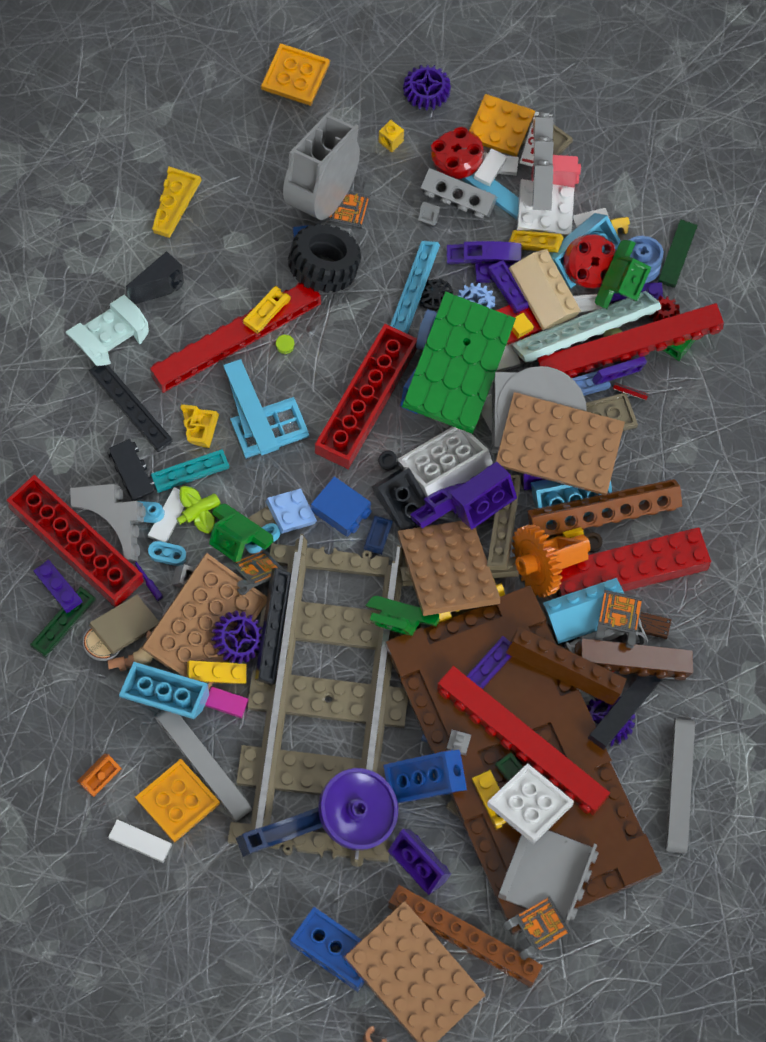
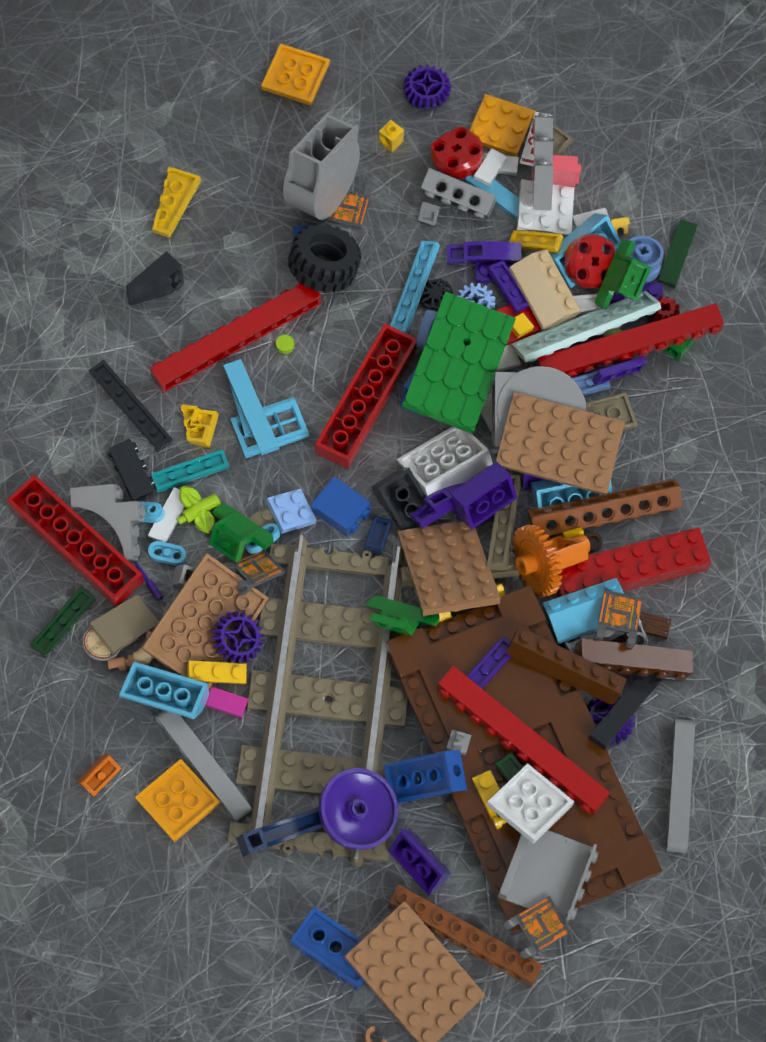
(57, 586): dark purple plate -> none
(110, 330): light aqua piece -> none
(140, 841): white tile -> none
(266, 309): yellow plate -> none
(273, 626): black tile -> none
(388, 460): black tile -> none
(633, 392): red sticker -> none

